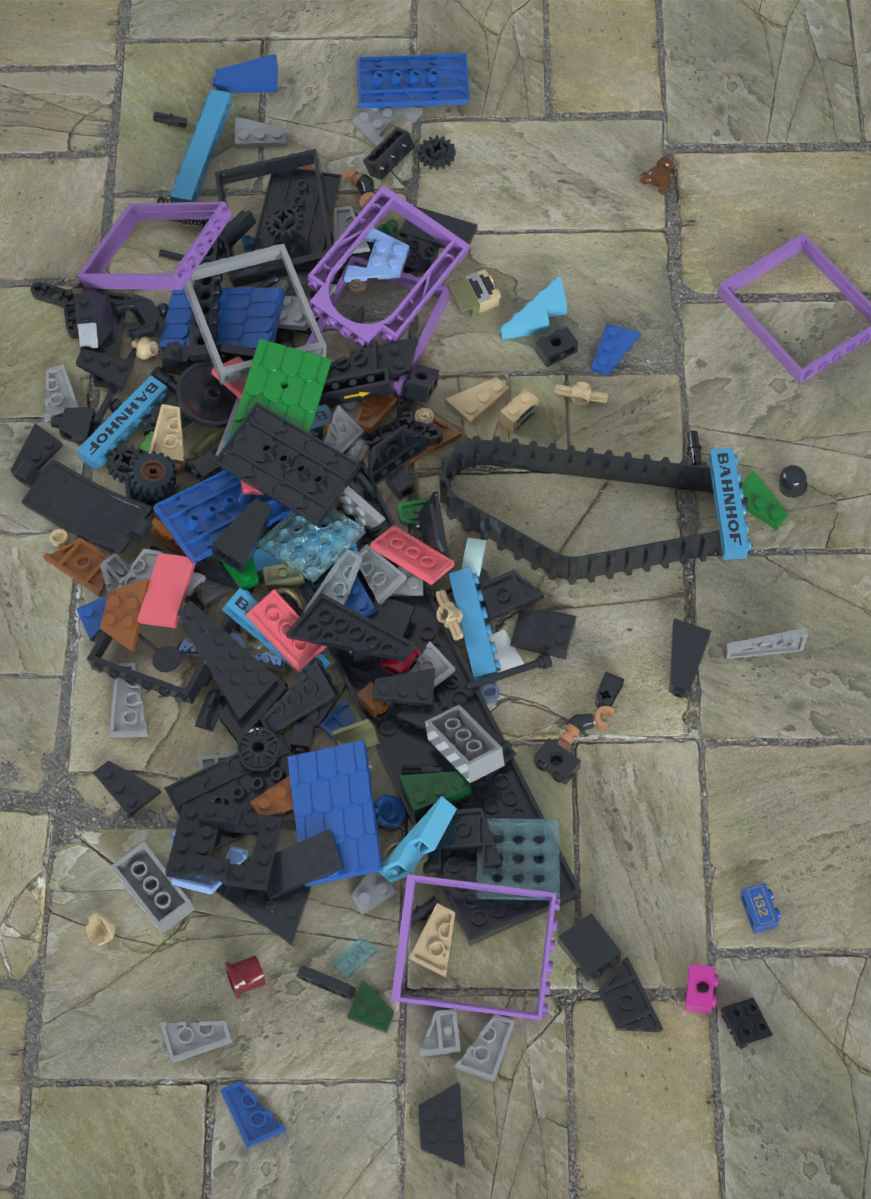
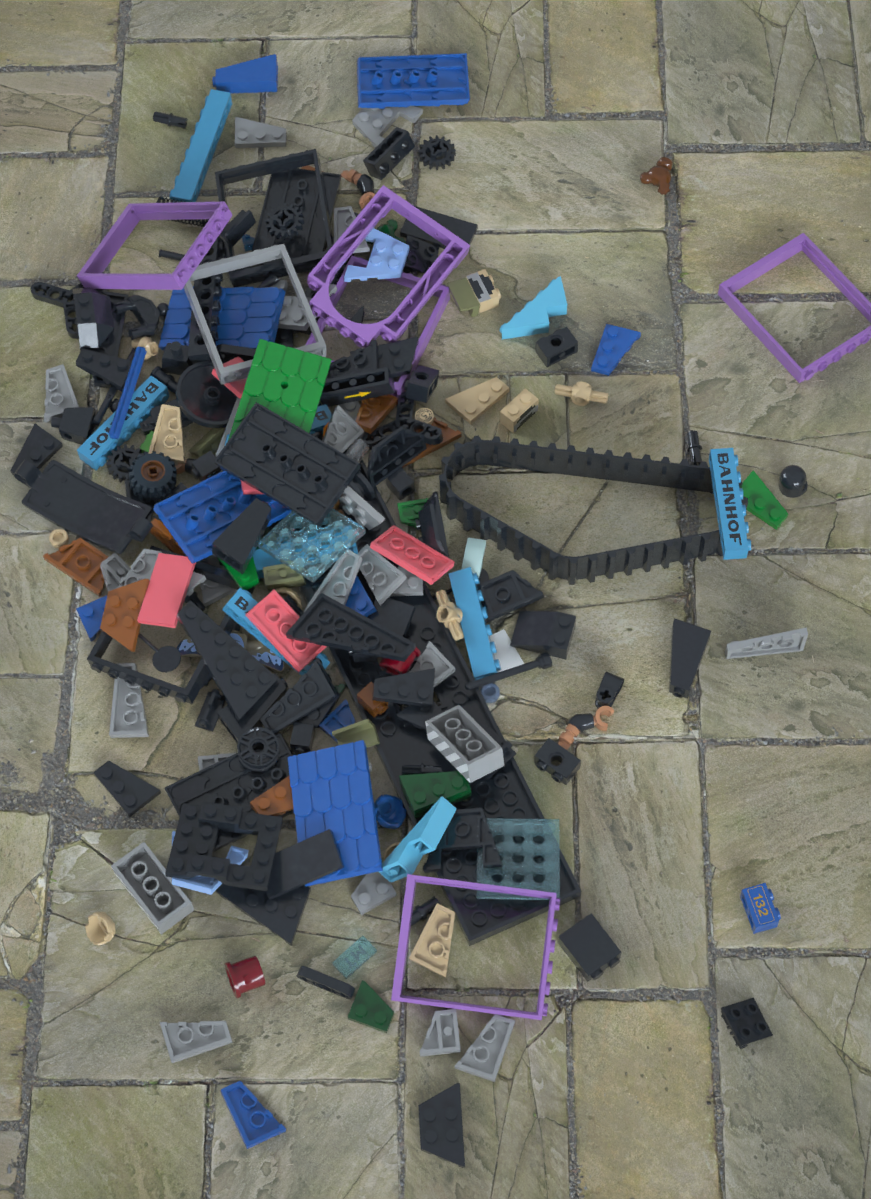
(127, 393): none -> blue axle
(357, 286): tan tile -> none
(628, 1002): black wing -> none
(696, 1000): dark pink brick -> none

